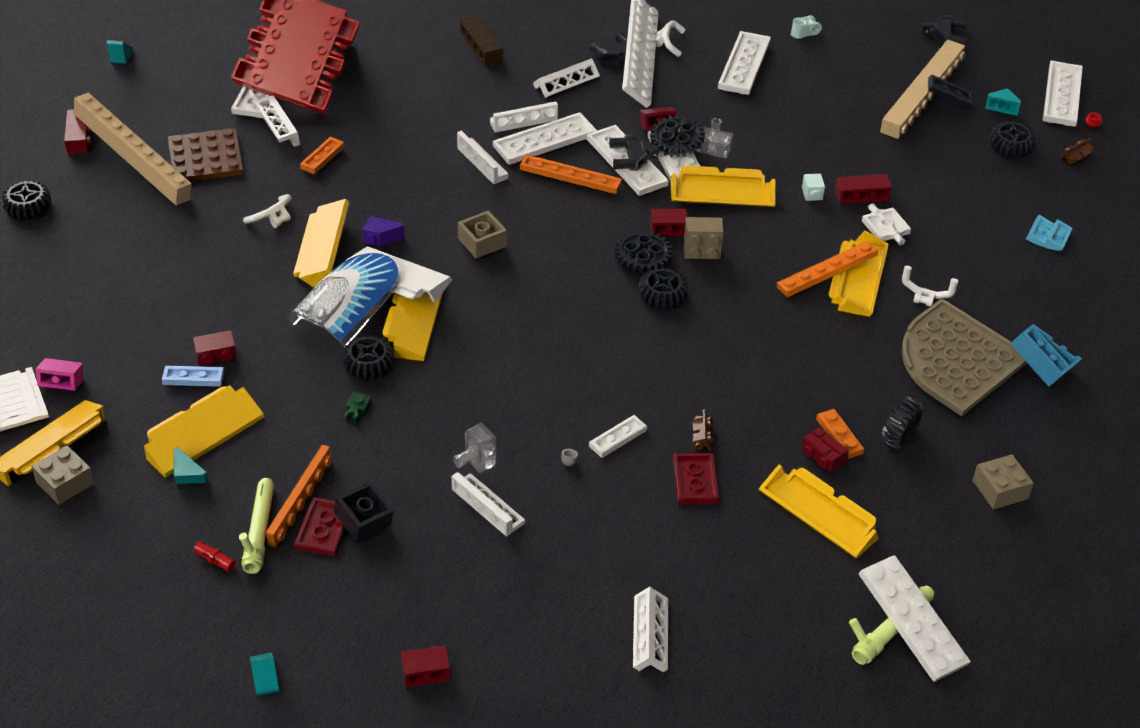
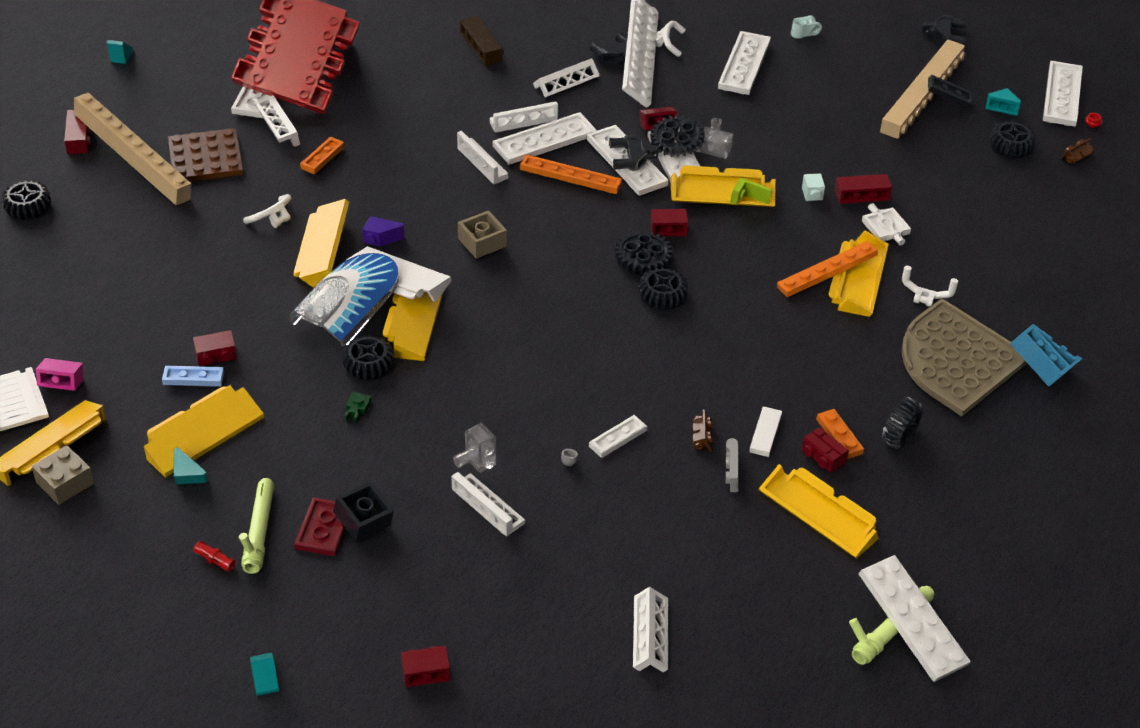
(298, 496): orange plate -> none
(695, 478): dark red tile -> none
(703, 238): dark tan brick -> none
(732, 464): none -> light grey hinge
(750, 189): none -> lime bracket
(765, 431): none -> white tile
(1002, 481): dark tan brick -> none
(1049, 234): medium azure slope -> none

